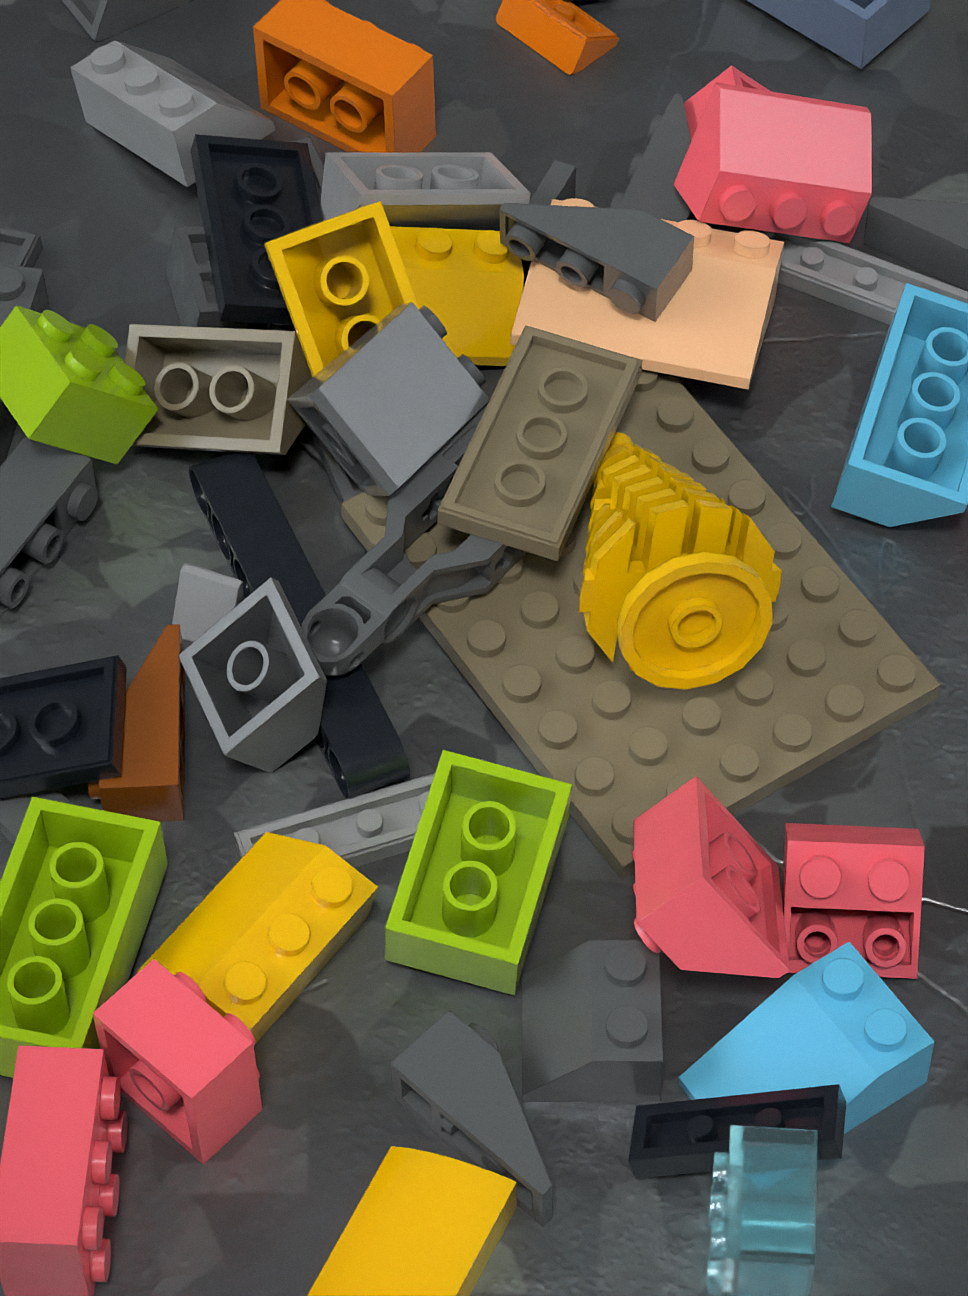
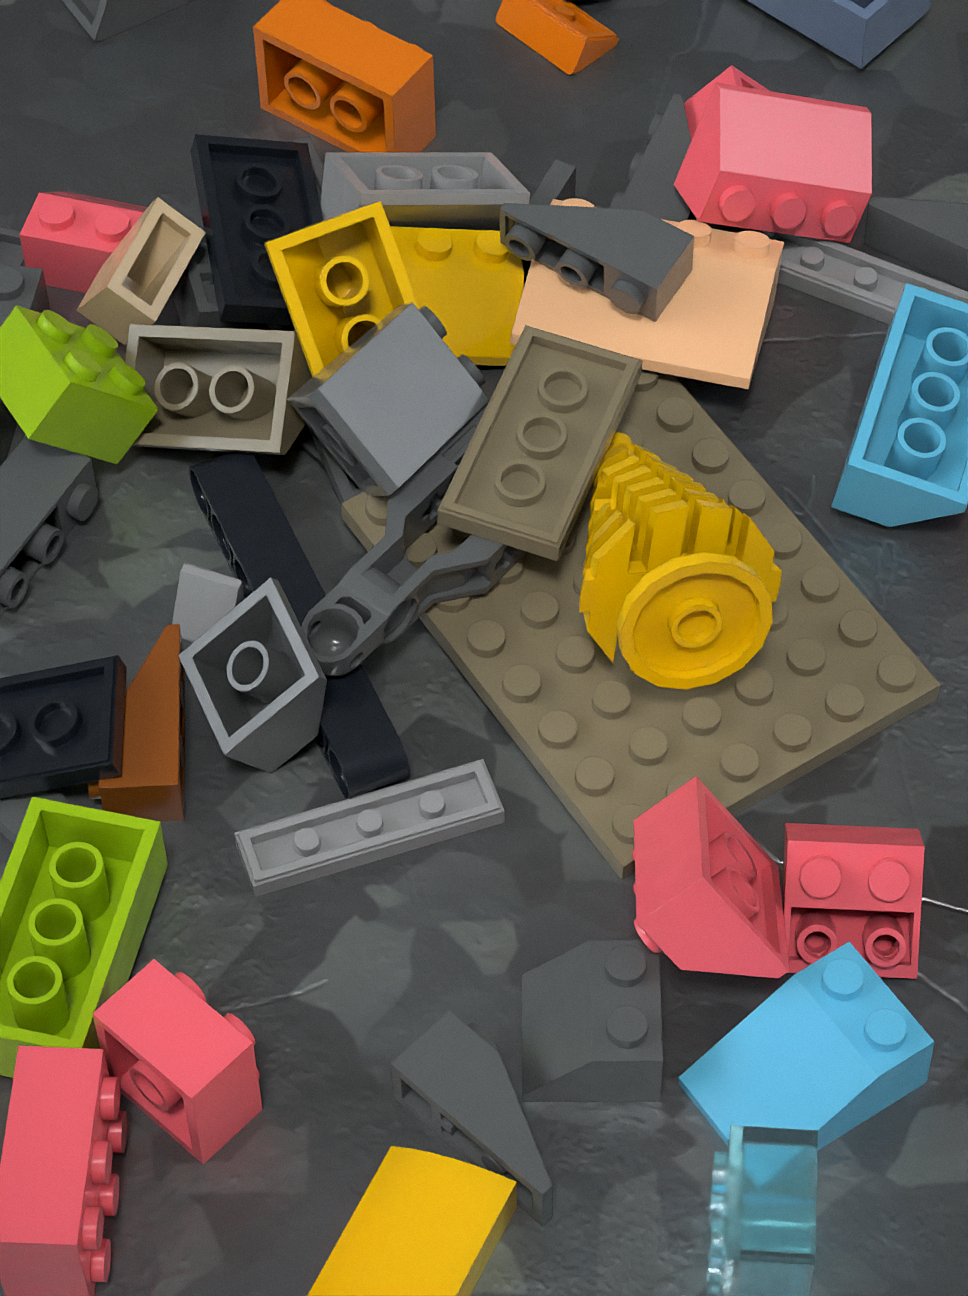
(74, 236): none -> coral slope
(141, 271): none -> tan slope
(159, 106): light grey slope -> none
(269, 928): yellow slope -> none
(477, 872): lime brick -> none
(685, 1134): black plate -> none

